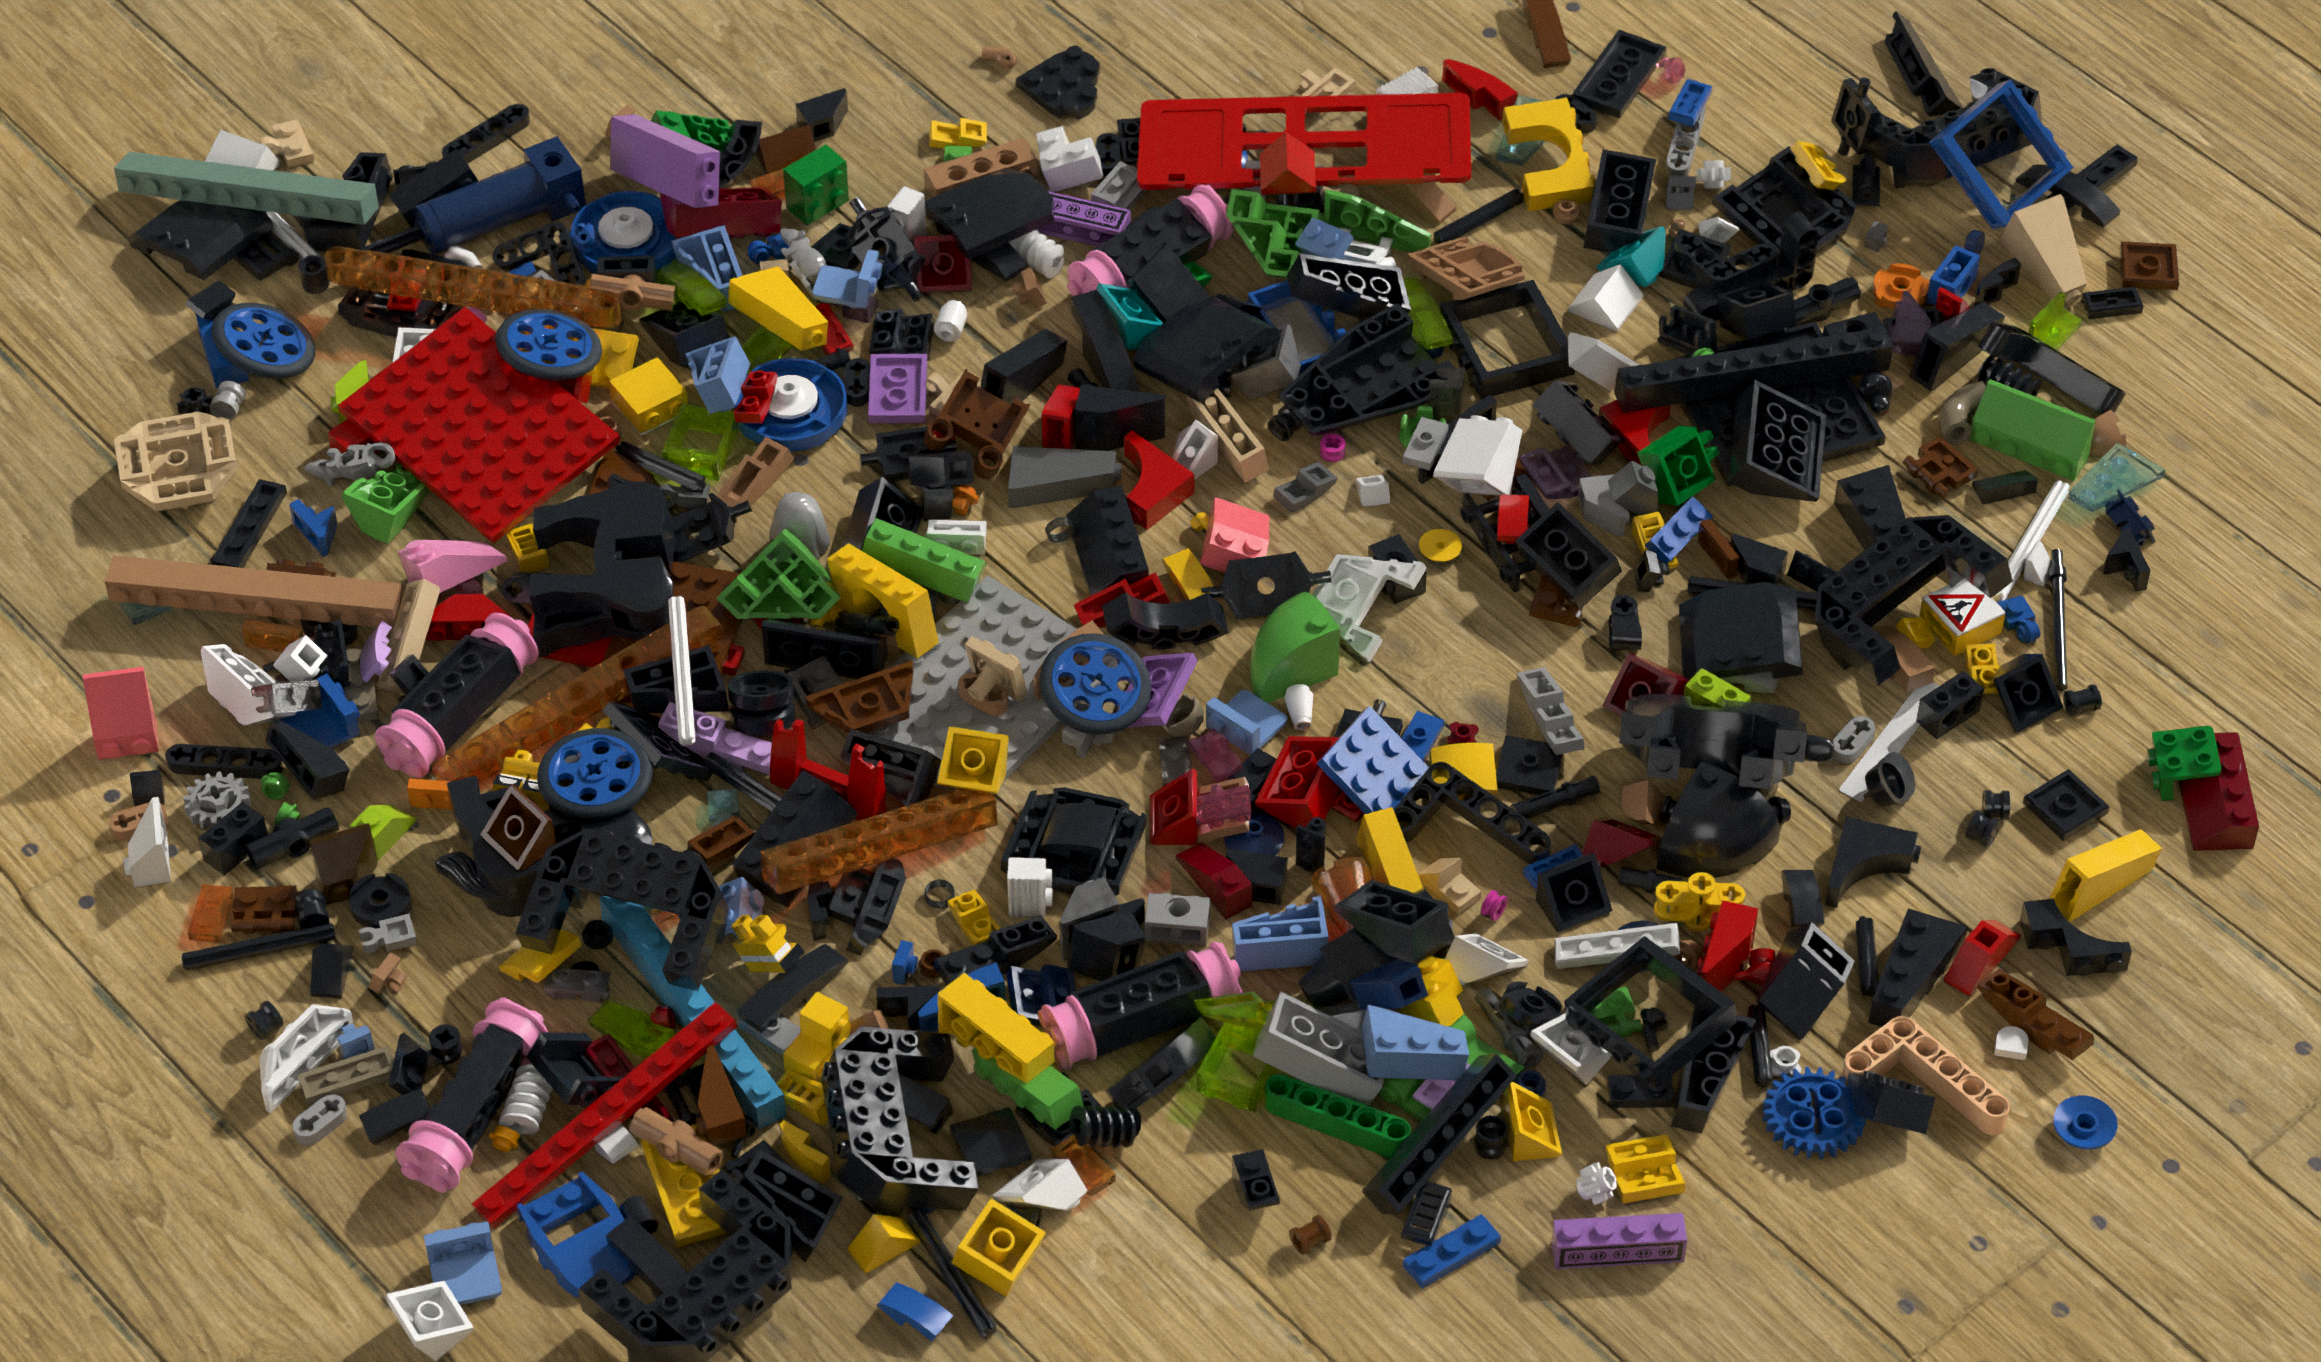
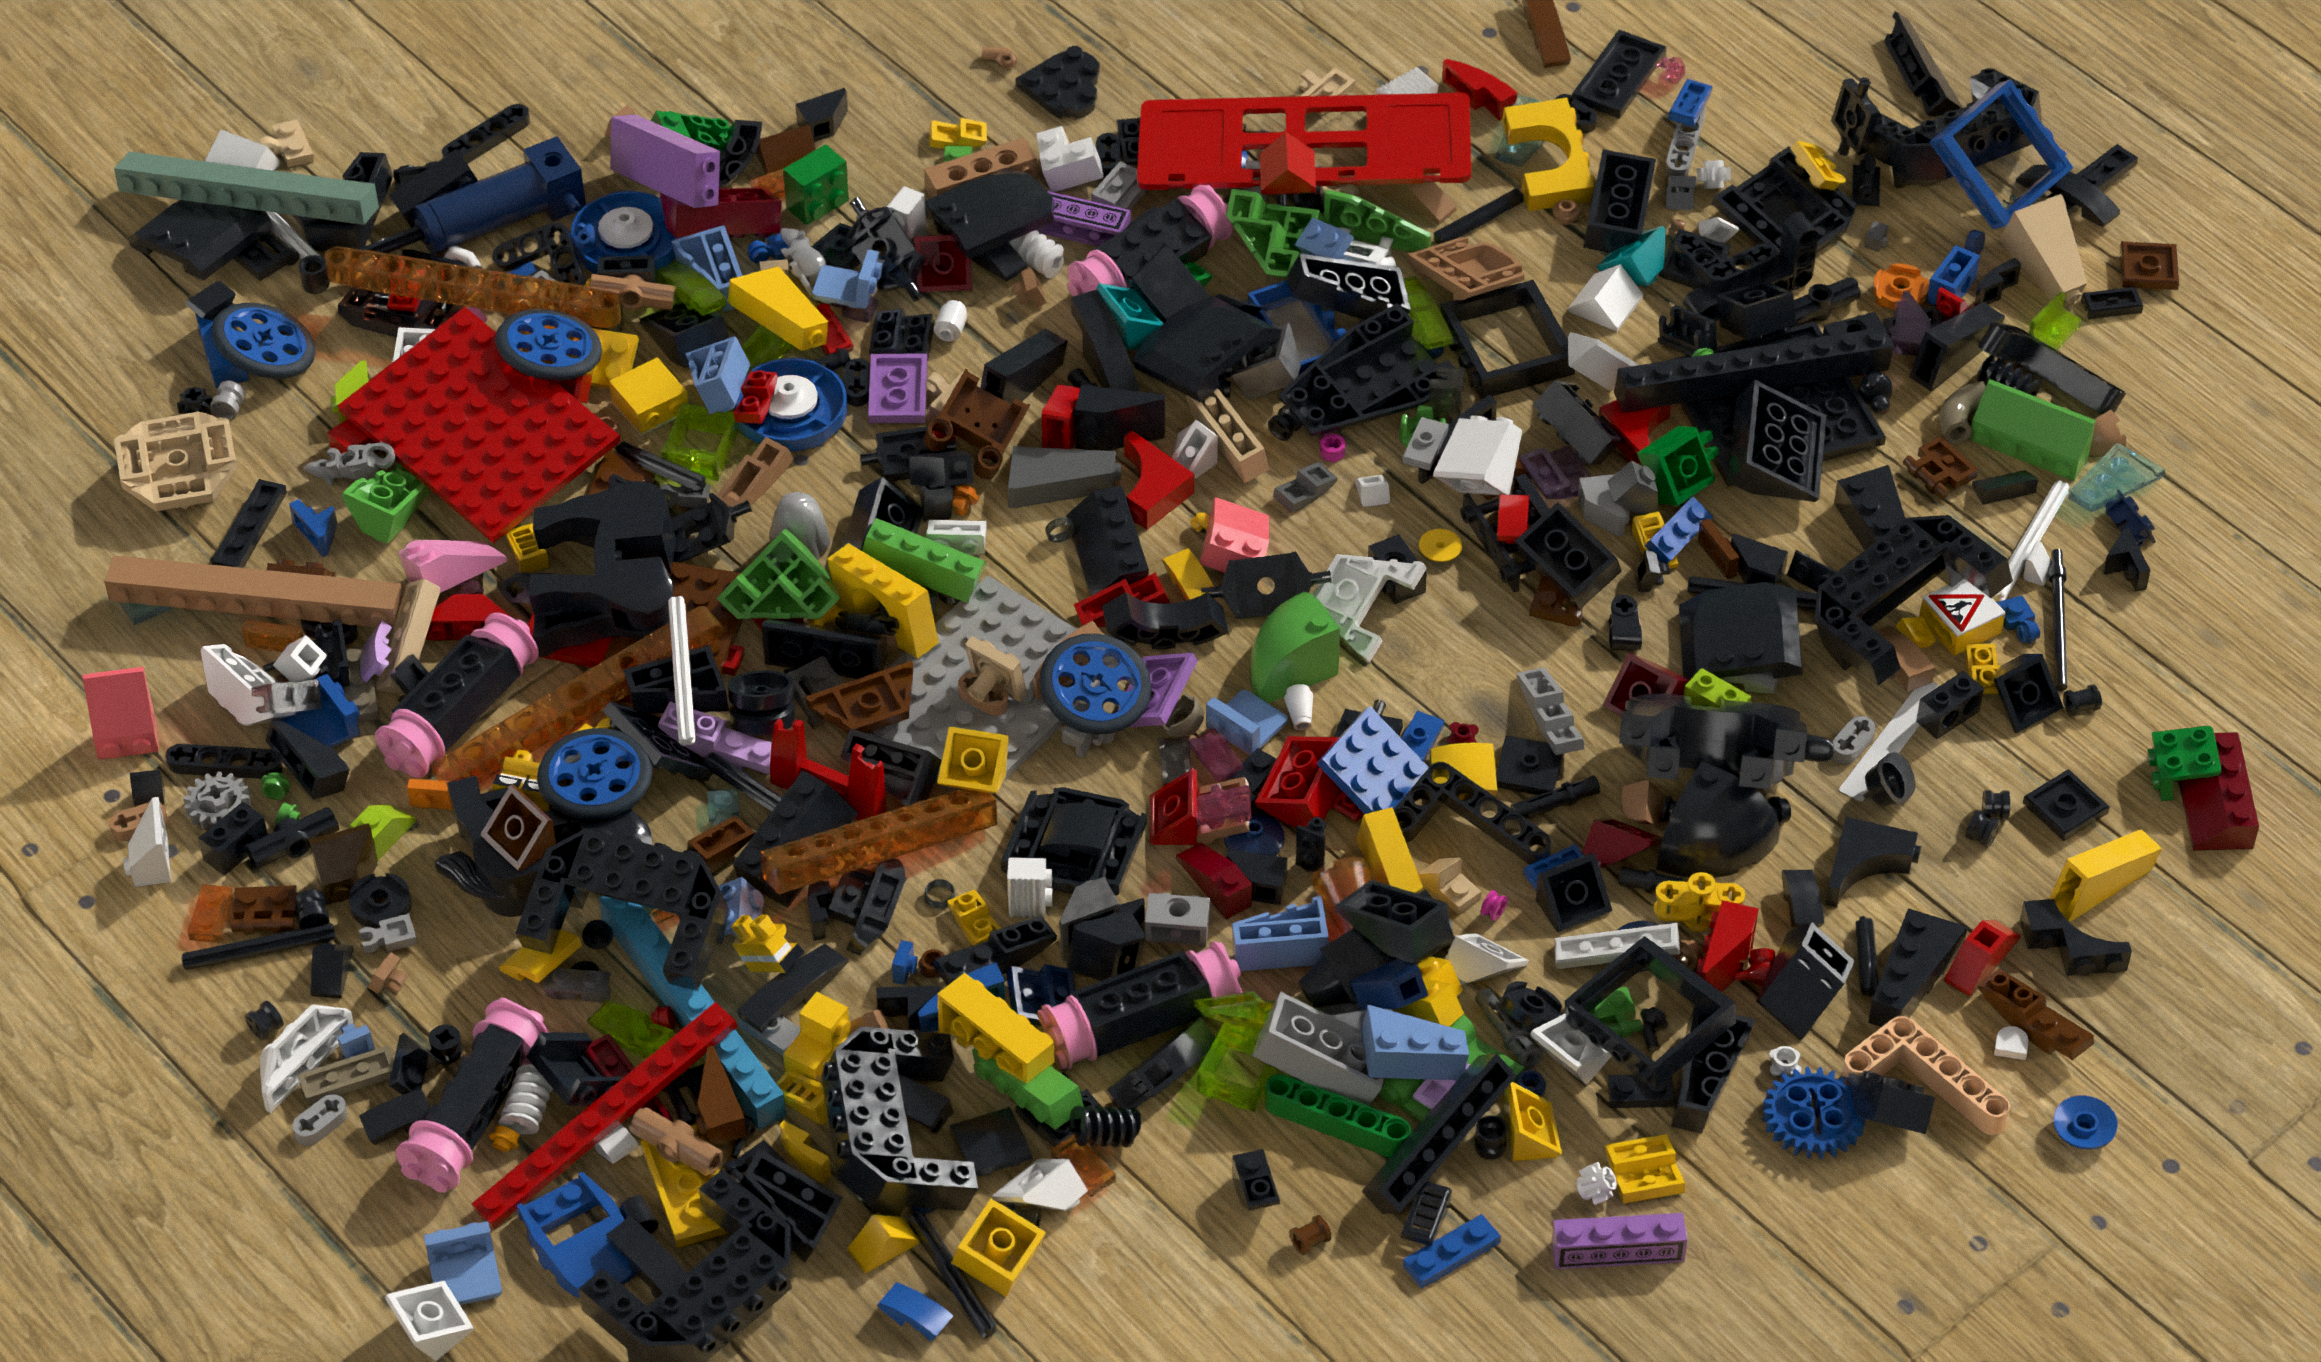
(1760, 1046): black axle -> none

